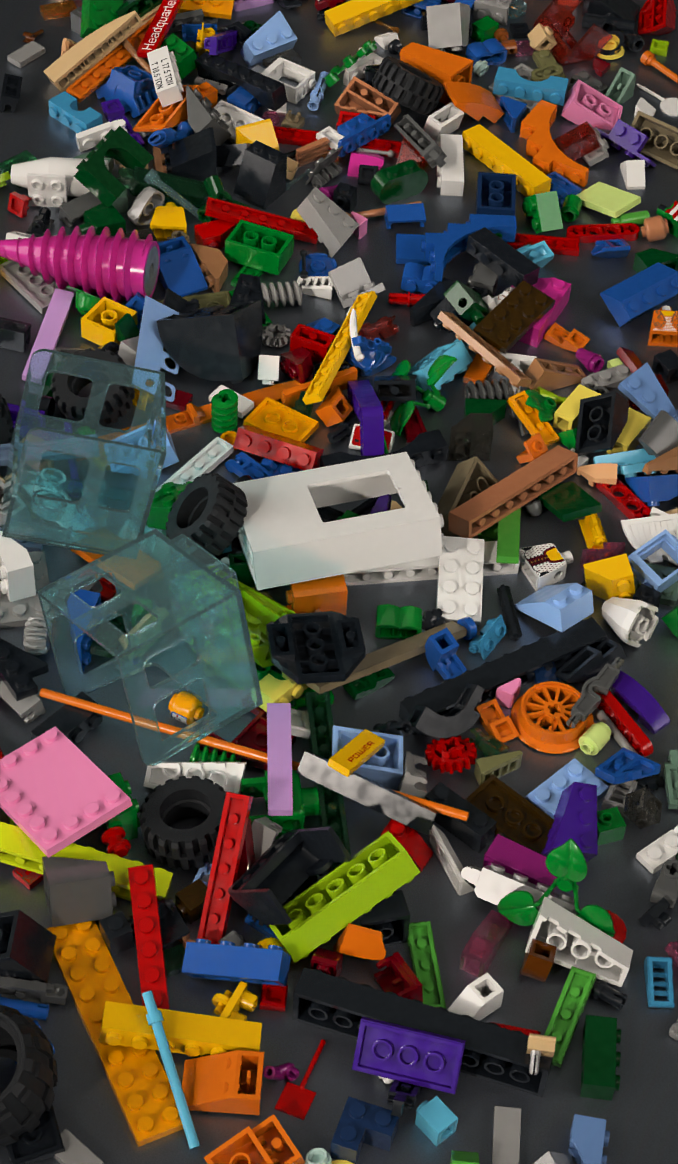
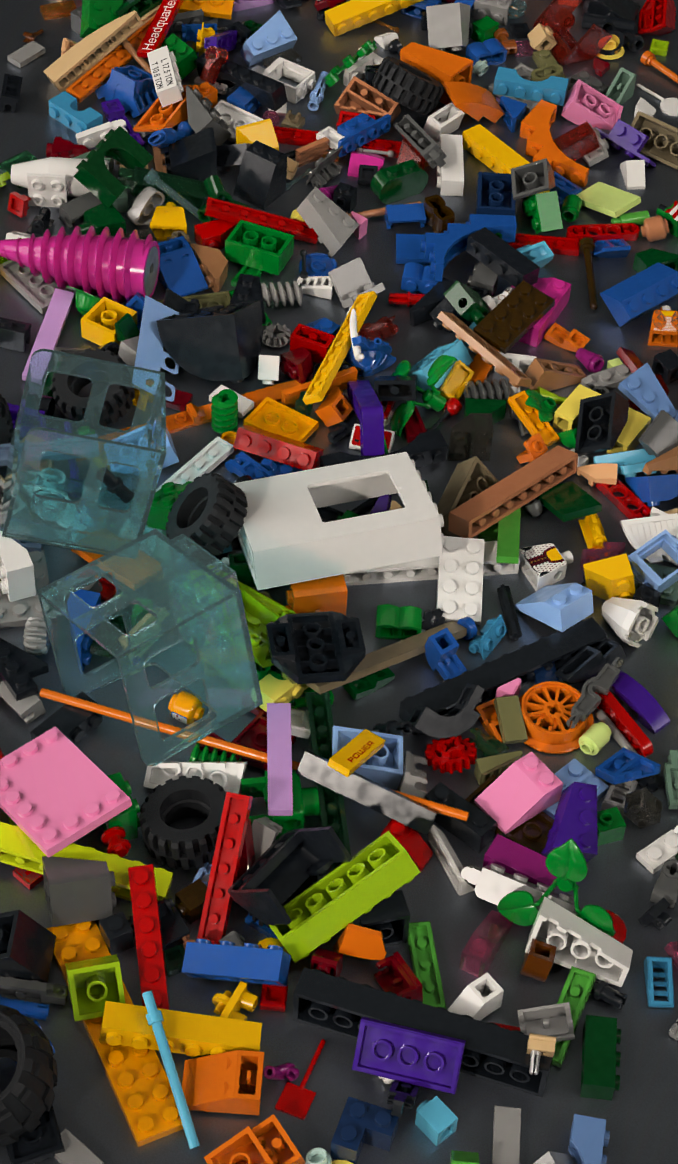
(64, 148): none -> dark red rock
(92, 984): none -> lime slope
(115, 485): none -> black pin
(215, 59): none -> clear red piece
(437, 213): none -> dark brown brick
(451, 408): none -> red hinge
(456, 380): none -> yellow tile
(510, 719): none -> olive tile
(520, 793): none -> bright pink slope
(532, 179): none -> dark grey slope
(548, 1020): none -> light grey hinge
(587, 247): none -> dark brown piece

